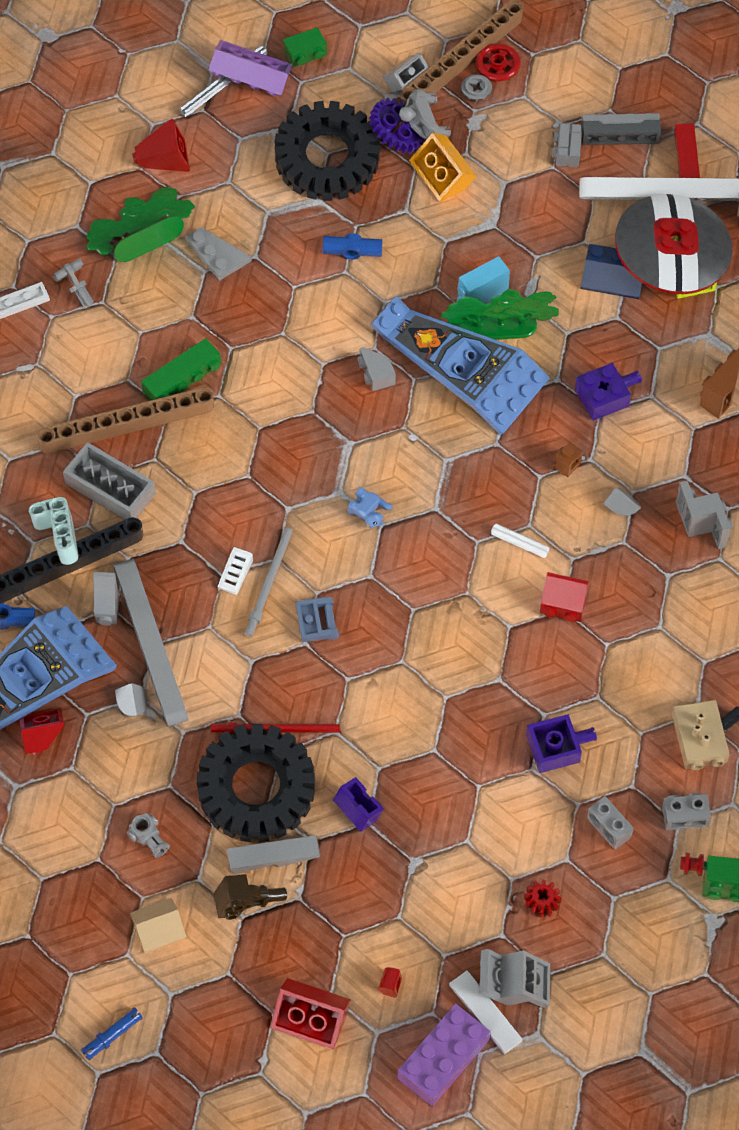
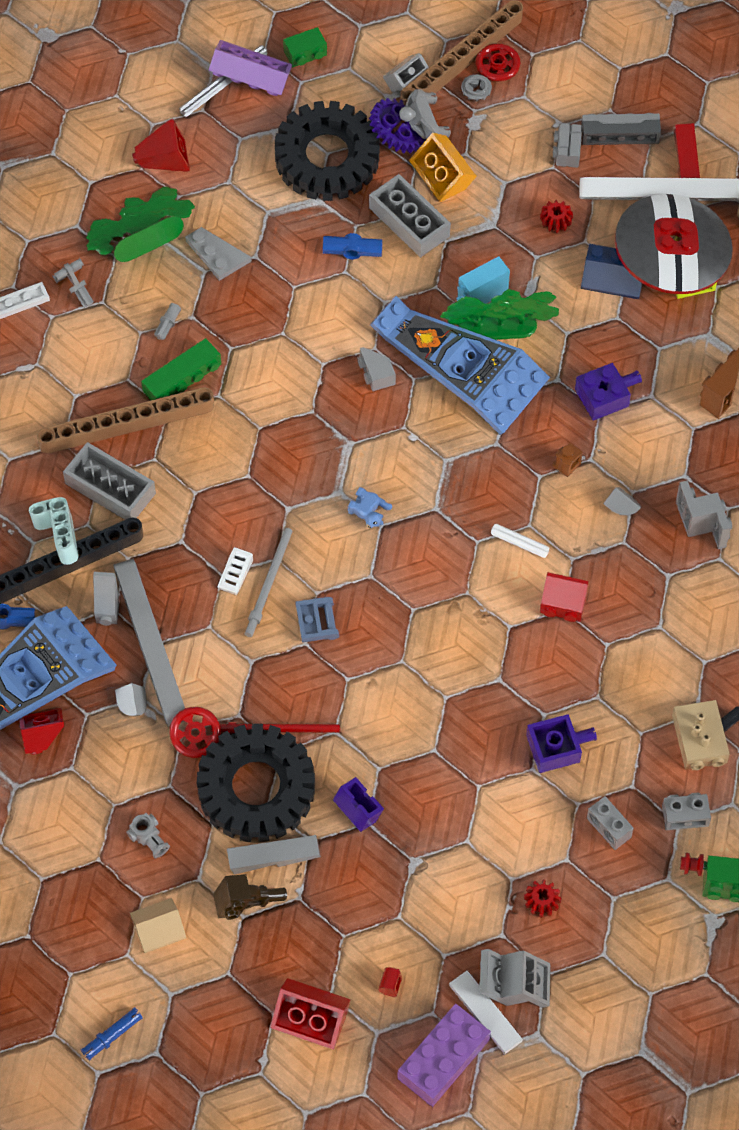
(167, 321): none -> light grey axle
(187, 716): none -> red plate
(409, 215): none -> light grey brick
(556, 216): none -> red gear

